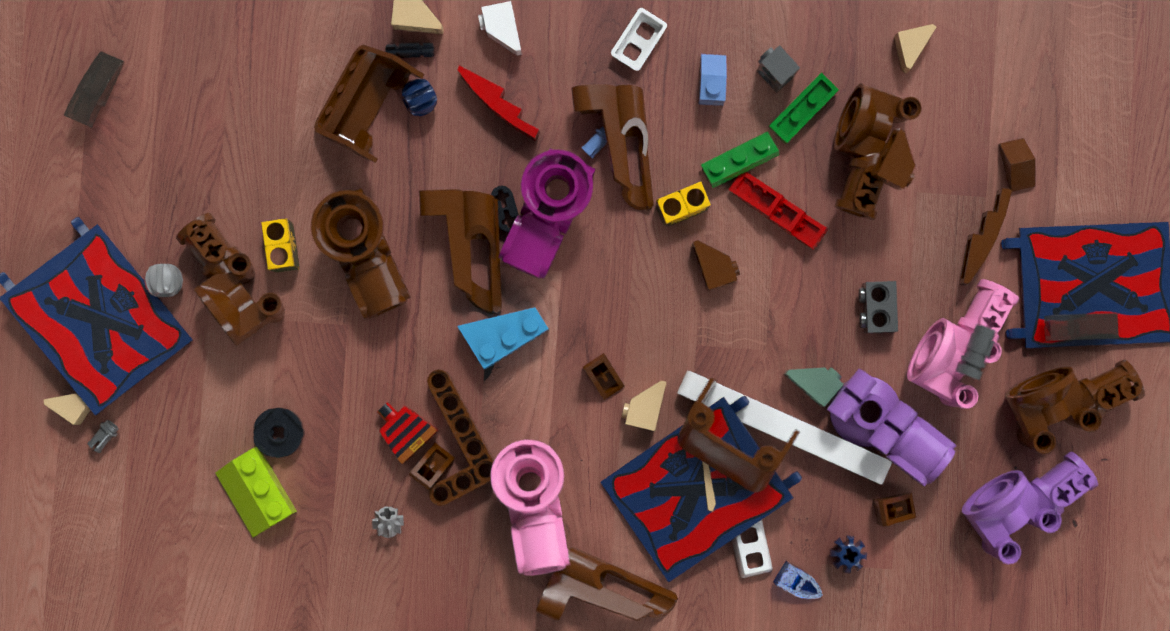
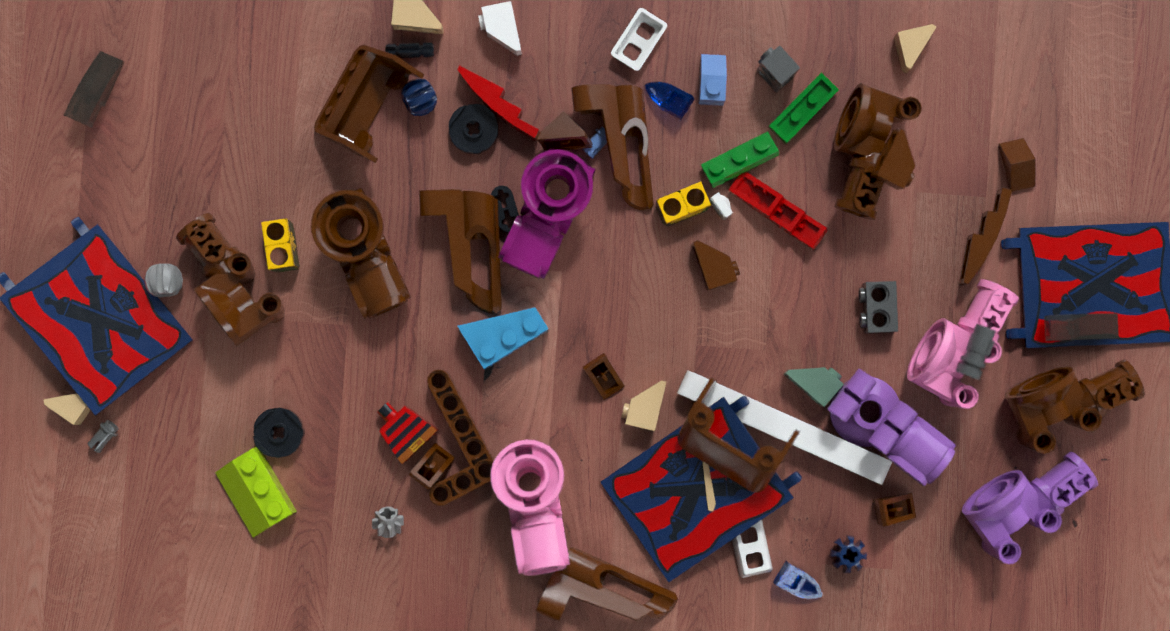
(473, 114): none -> black plate
(563, 135): none -> reddish brown slope
(670, 98): none -> clear blue plate
(721, 205): none -> white tile

